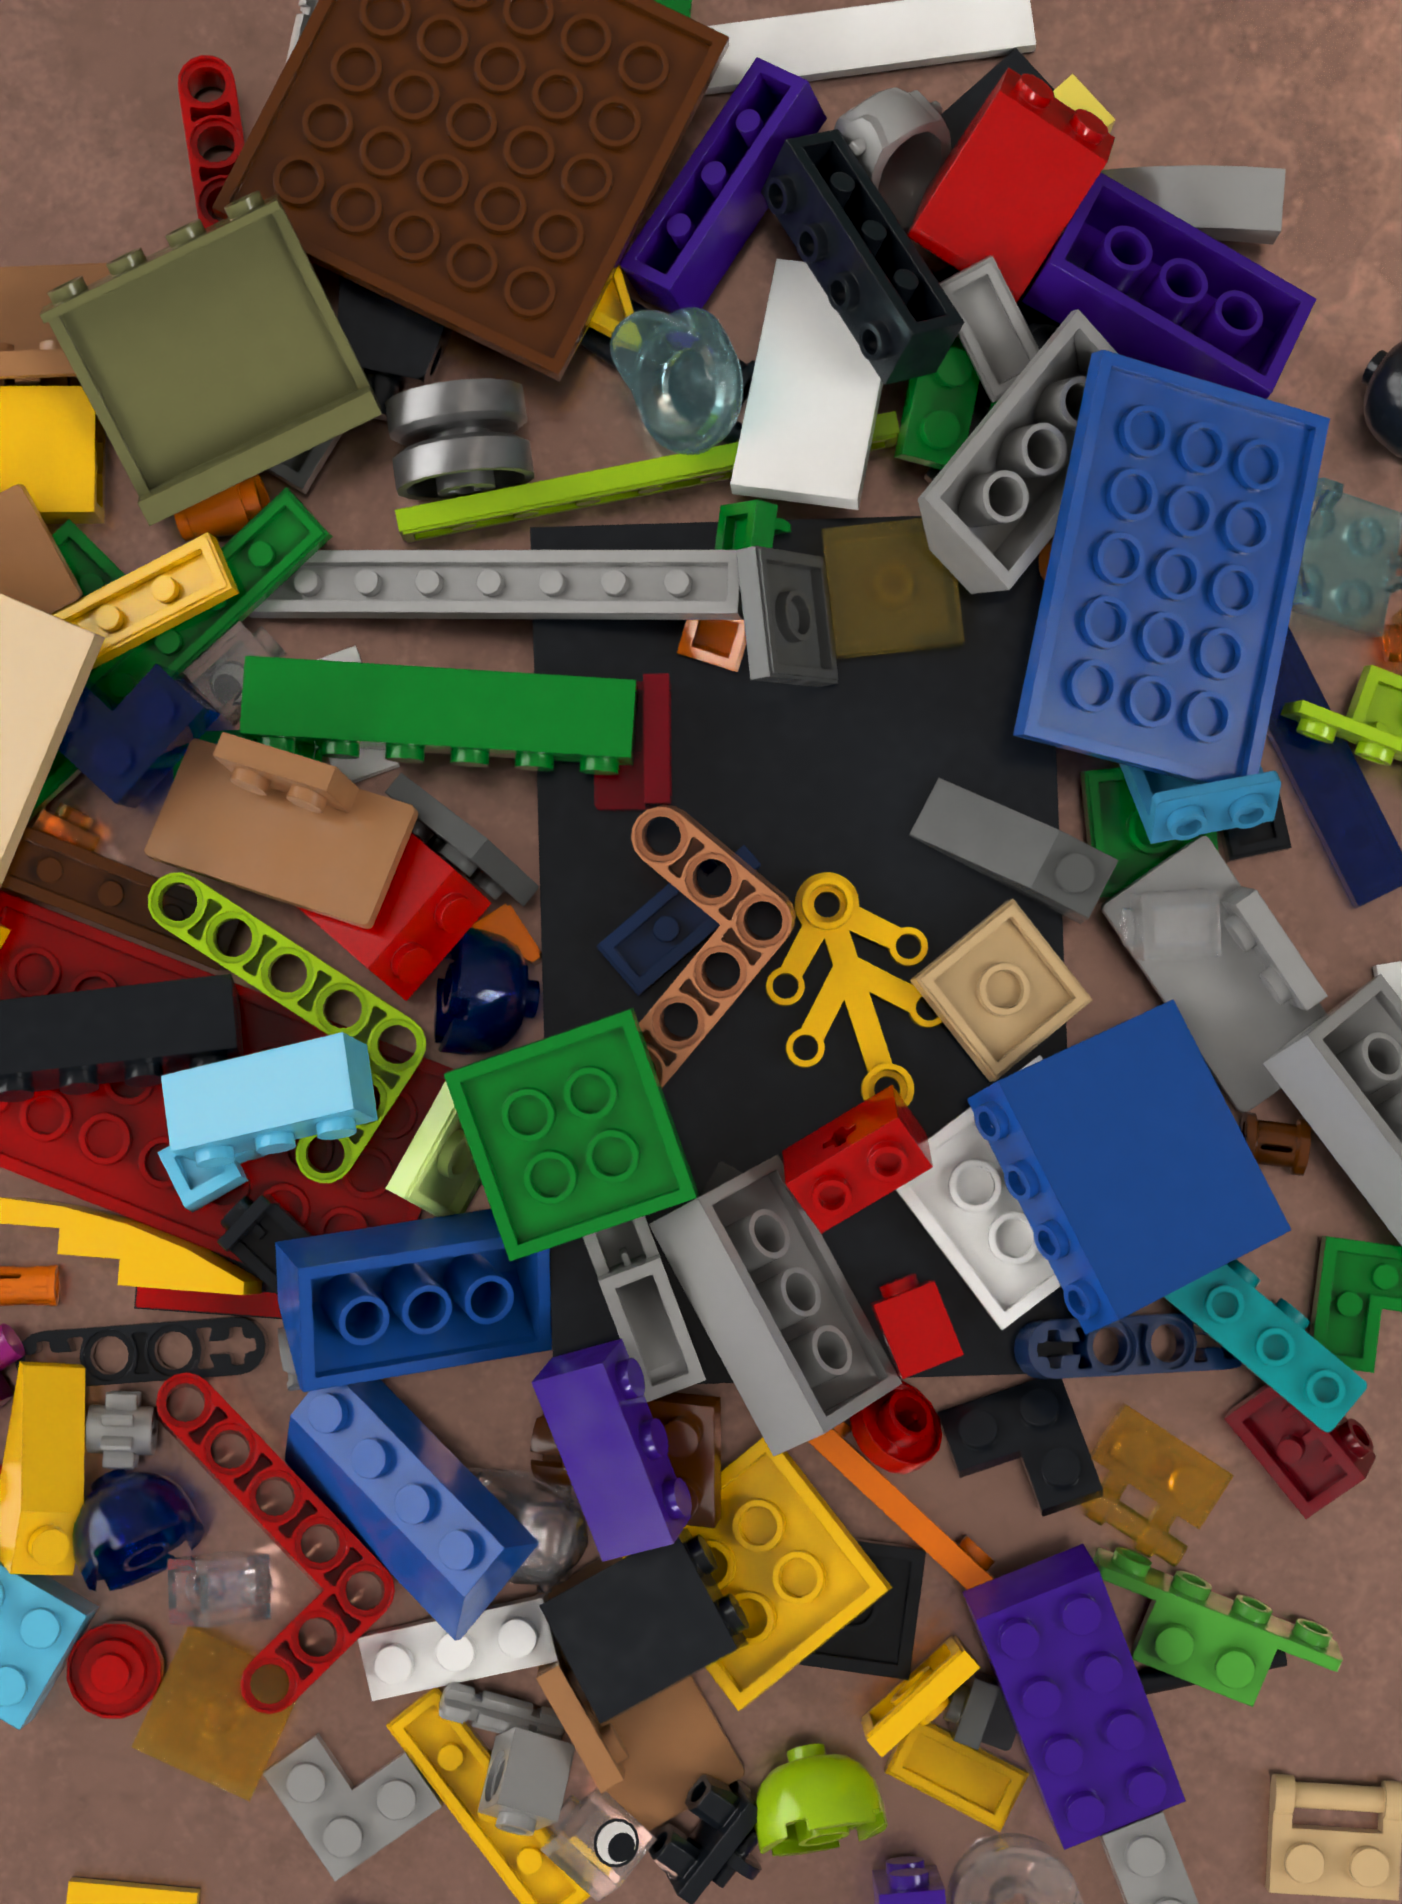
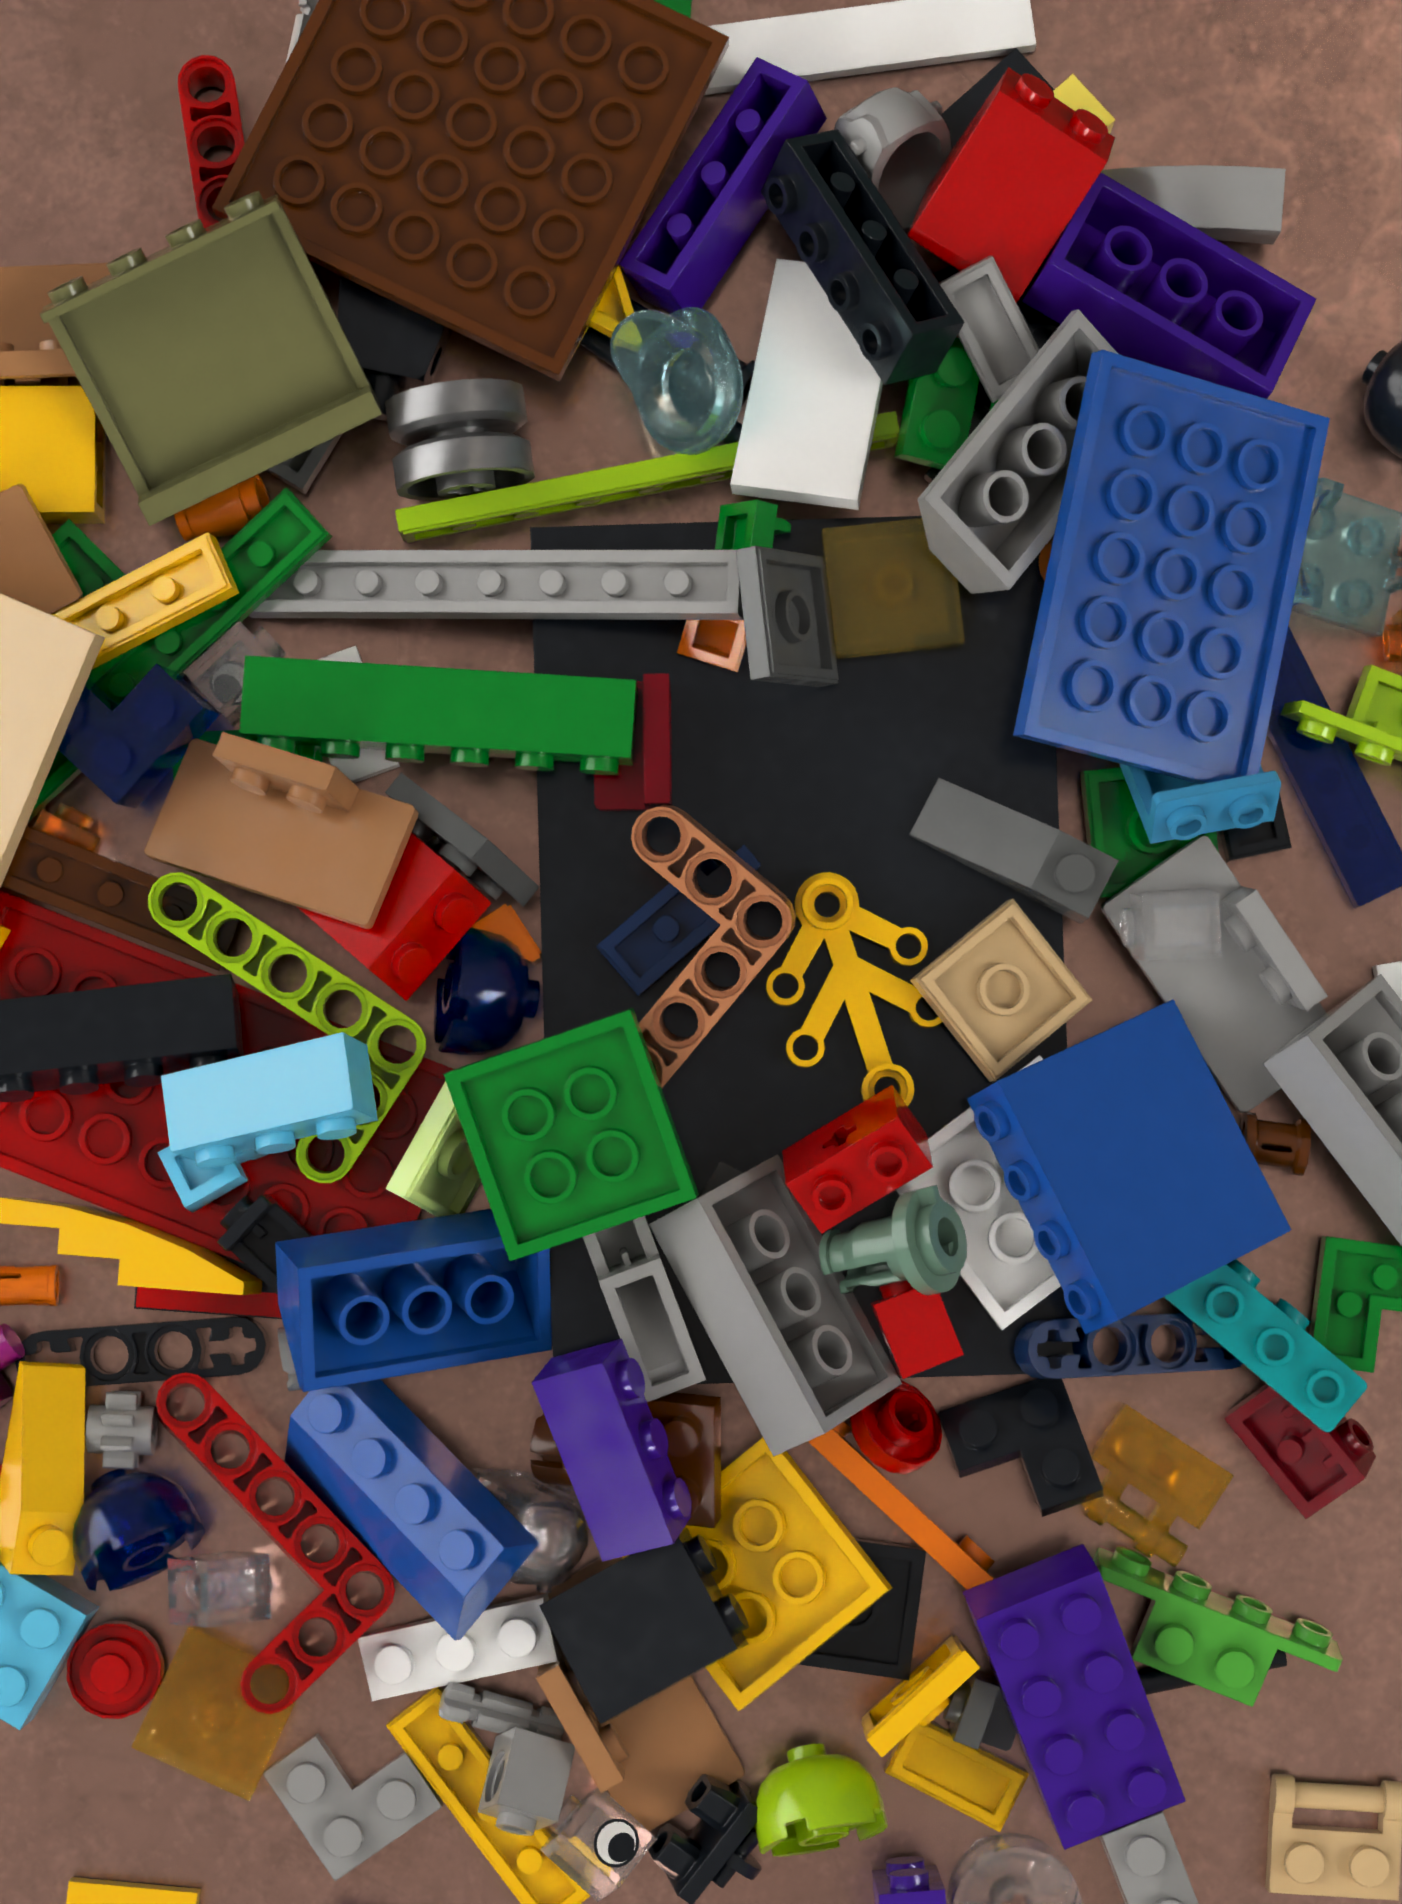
(915, 1244): none -> sand green piece

